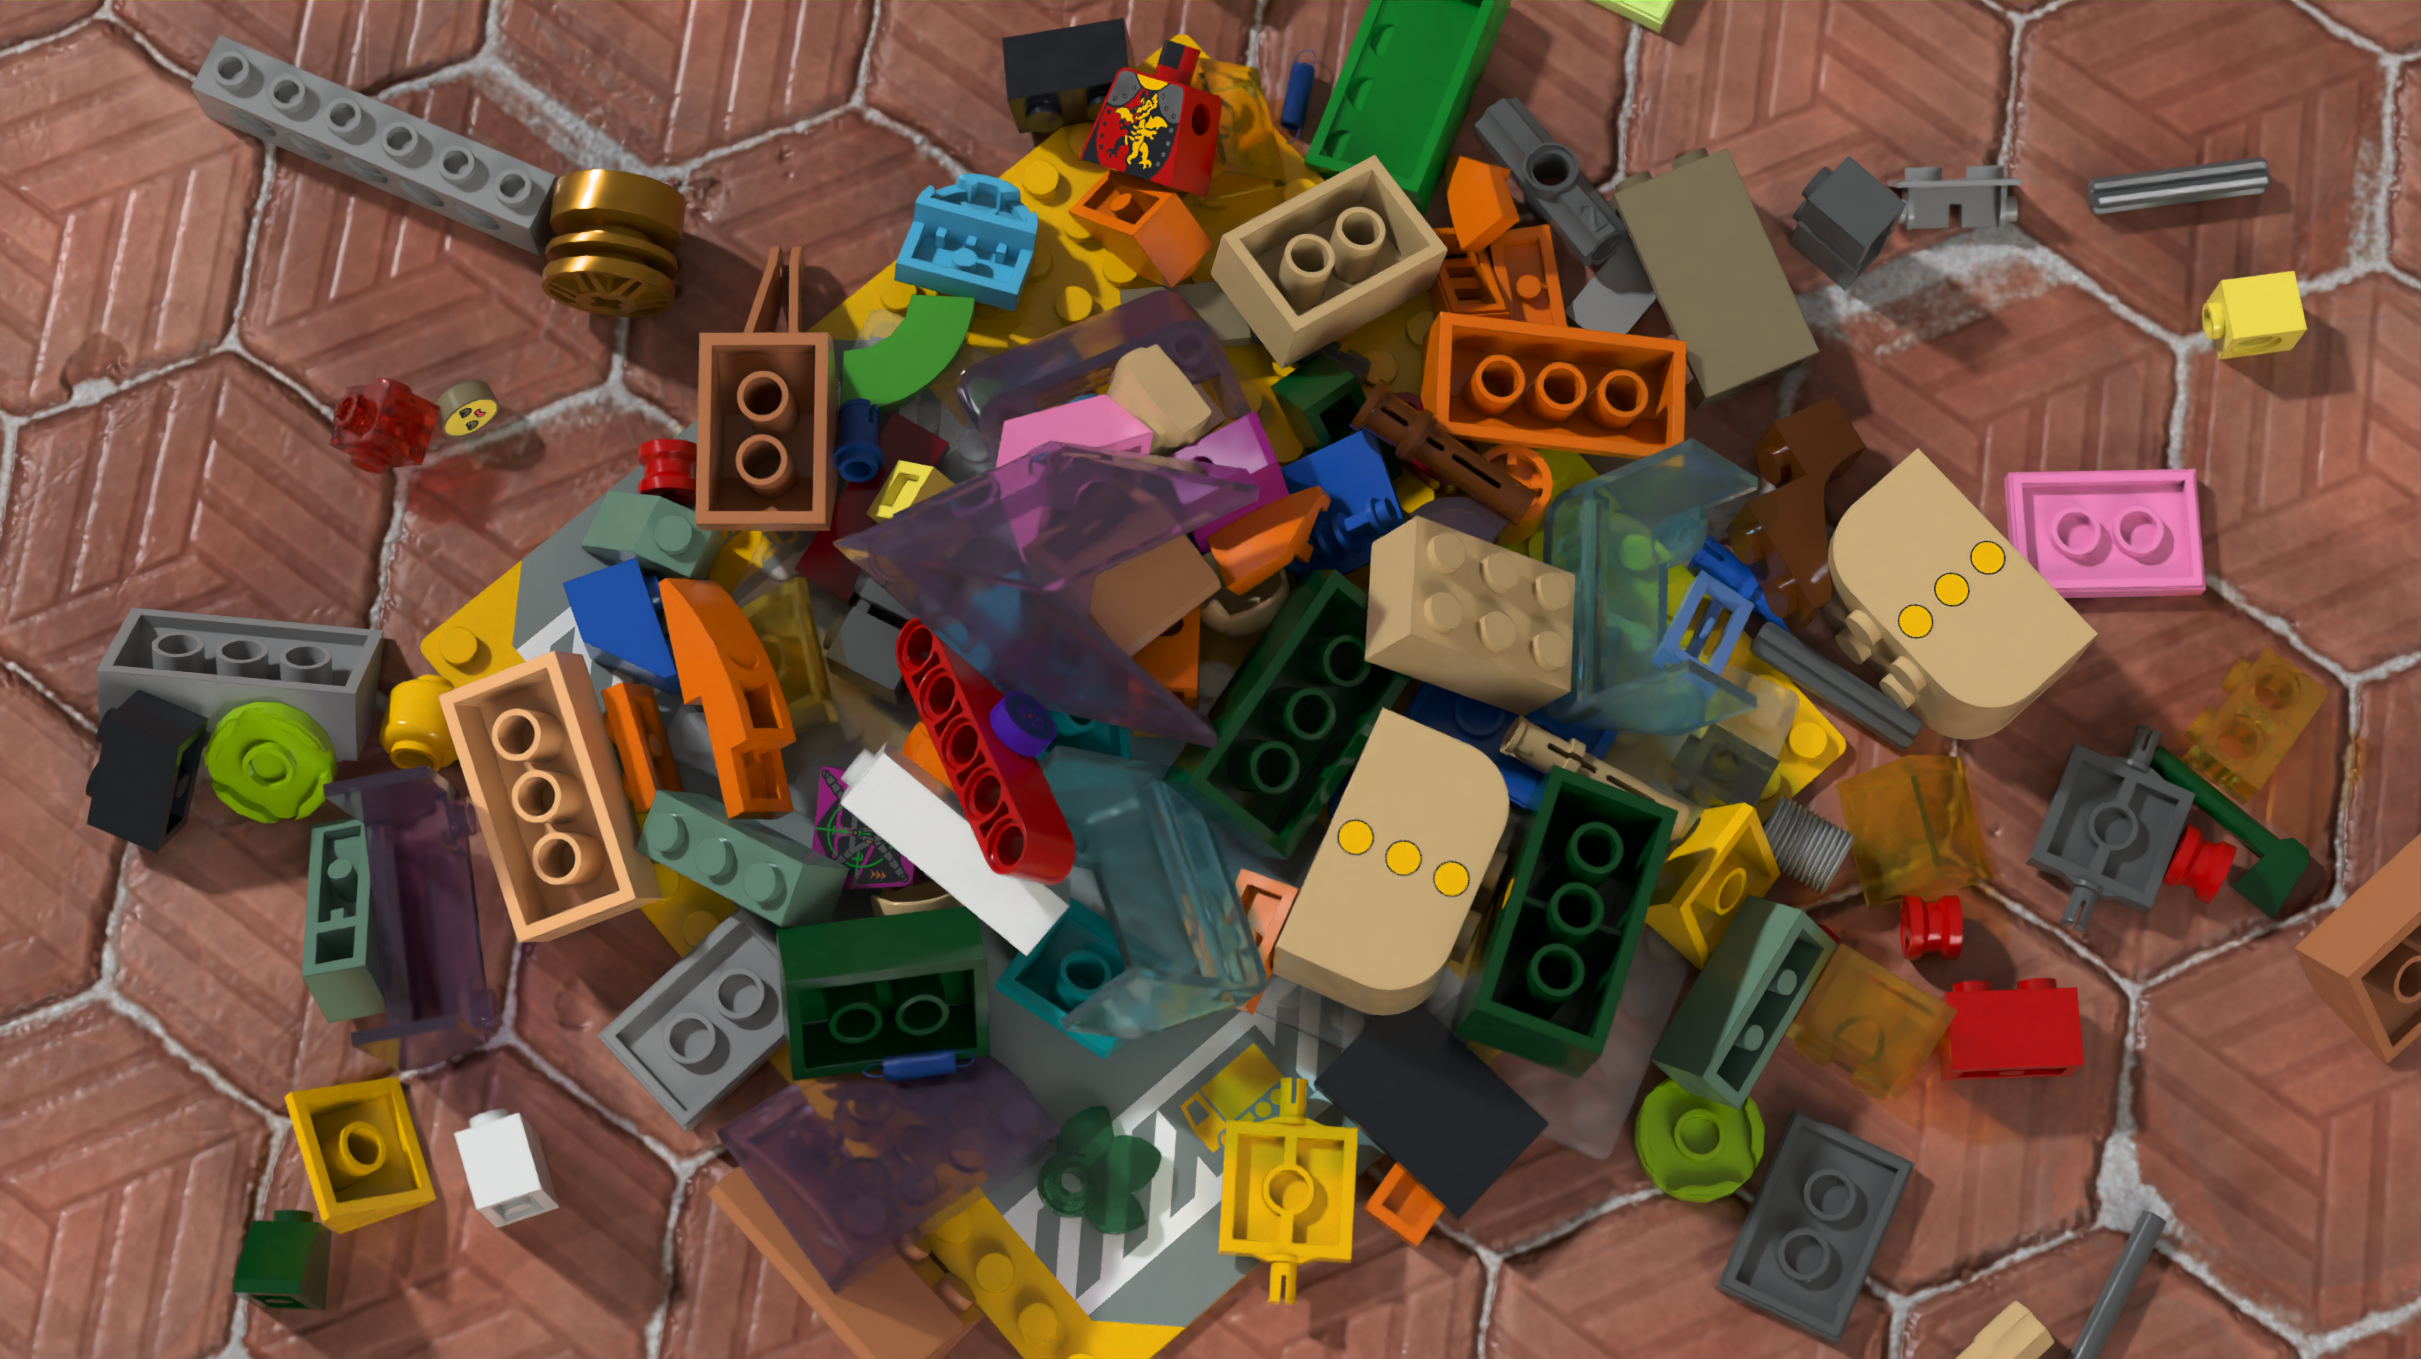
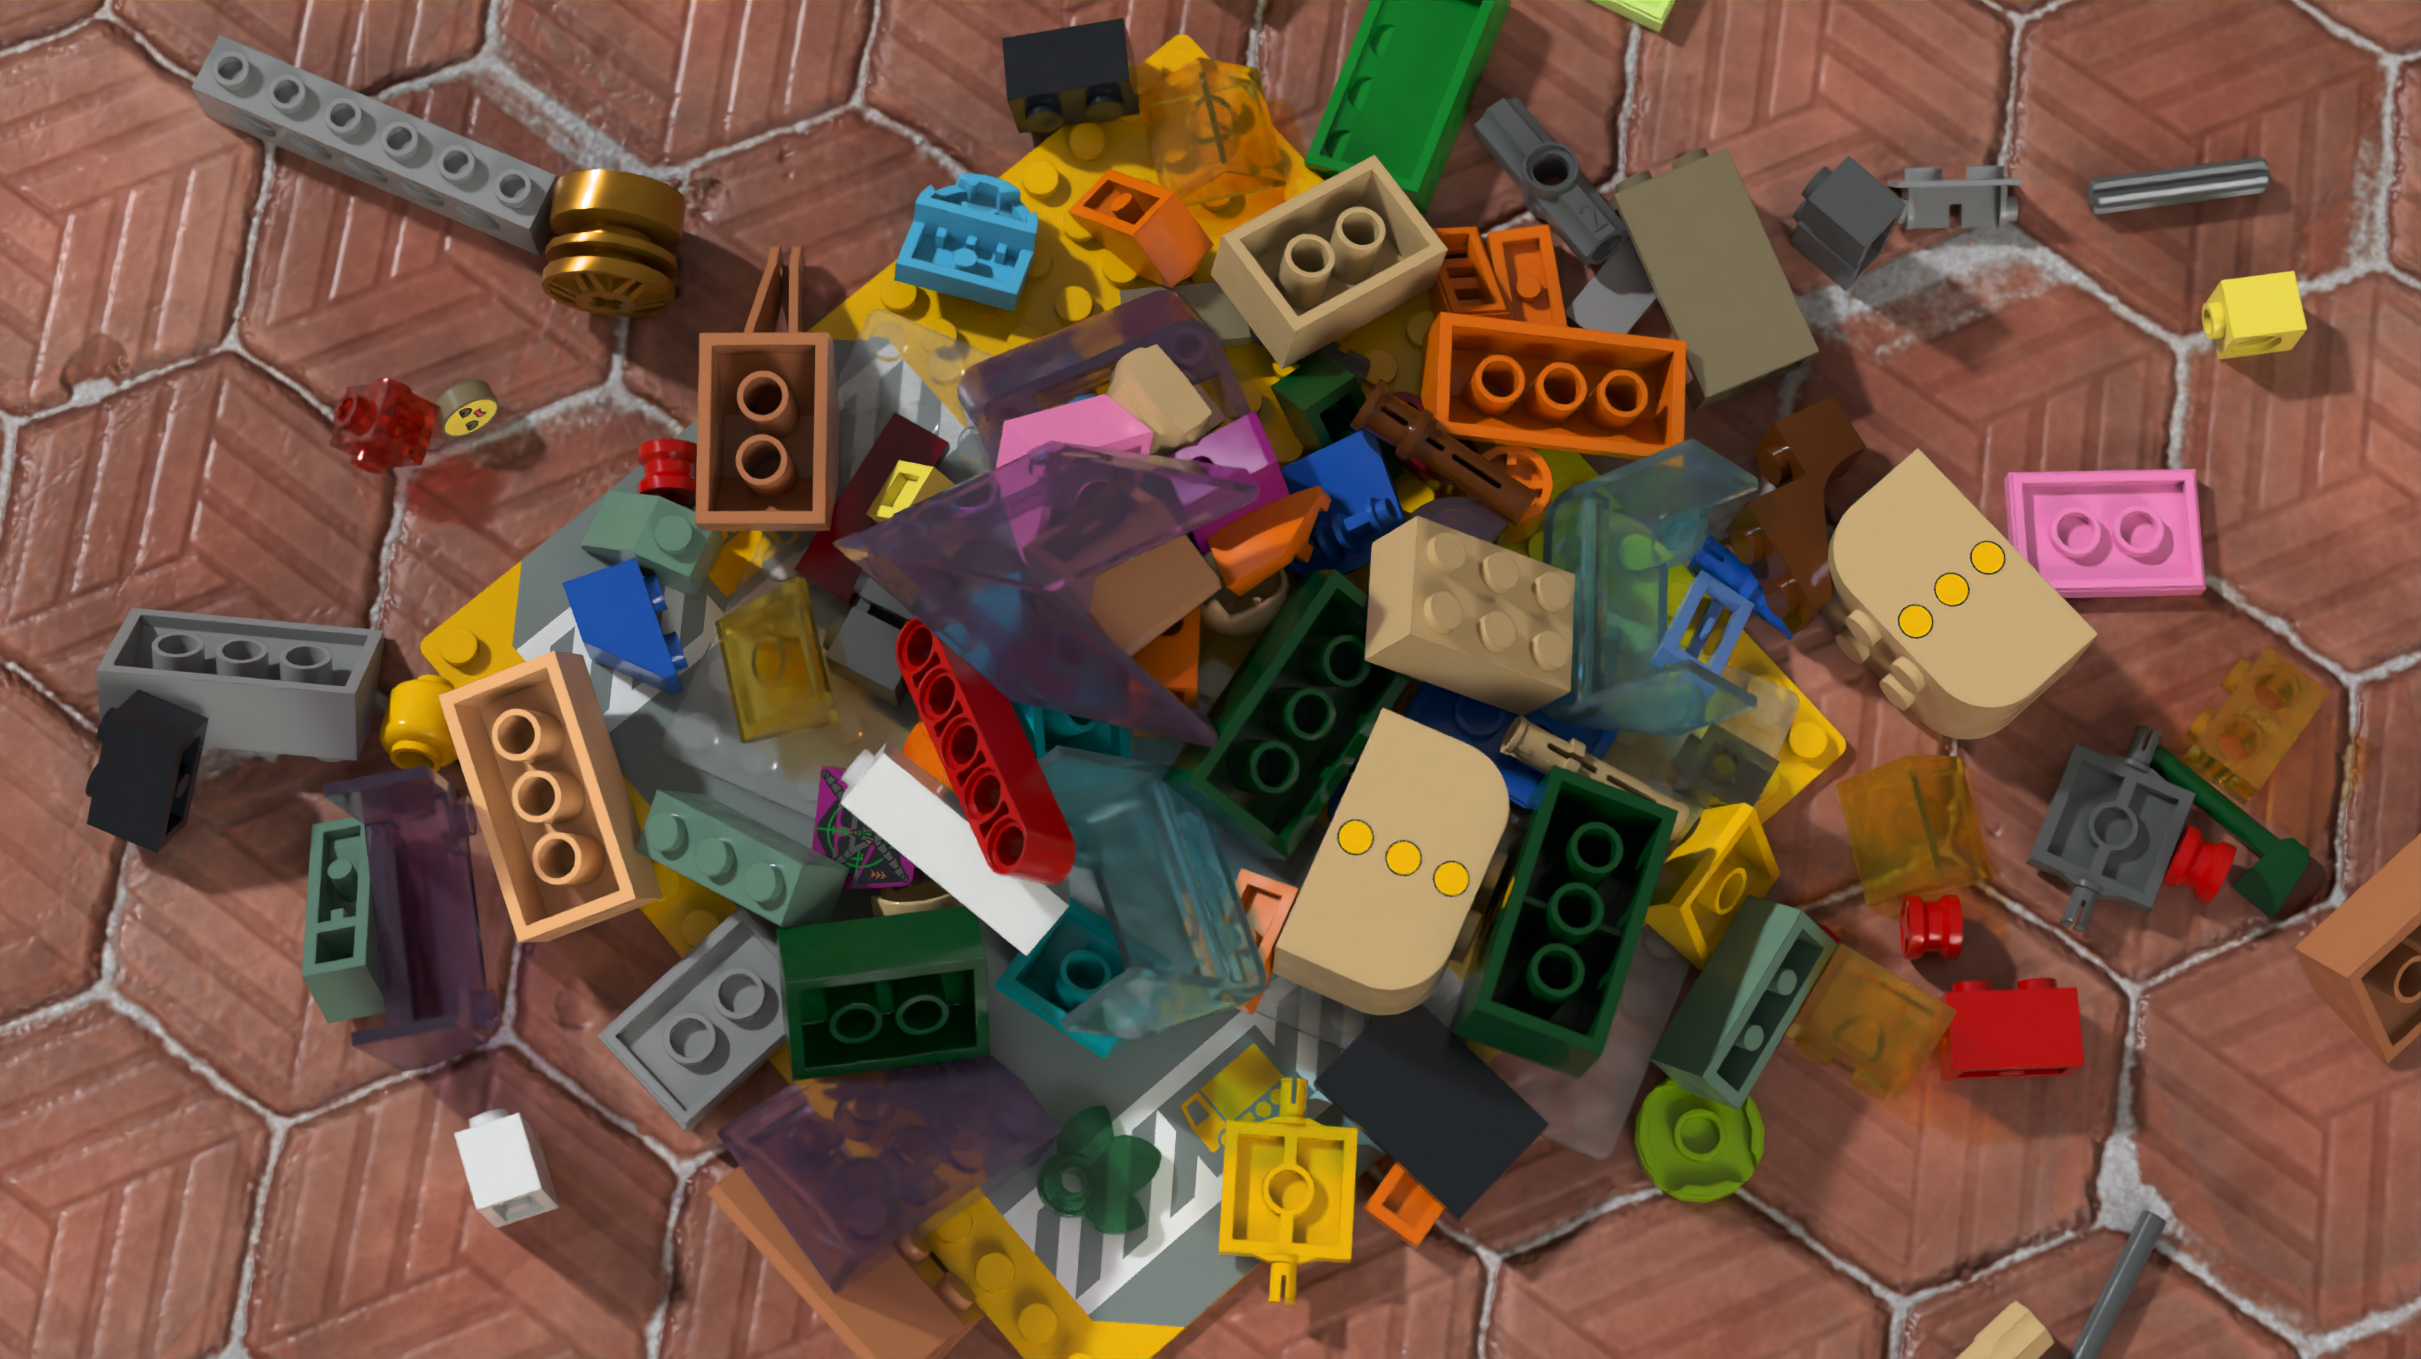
(270, 761): lime tile -> none
(285, 1263): dark green slope -> none
(360, 1152): yellow slope -> none
(644, 748): orange plate -> none
(742, 700): orange slope -> none
(858, 453): blue pin -> none
(912, 356): bright green tile -> none
(919, 1064): blue piece -> none
(1022, 724): dark purple tile -> none
(1159, 124): torso -> none
(1297, 95): blue piece -> none
(1478, 201): orange slope -> none
(1806, 844): light grey piece -> none
(1815, 1226): dark grey tile -> none
(1836, 686): dark grey axle -> none

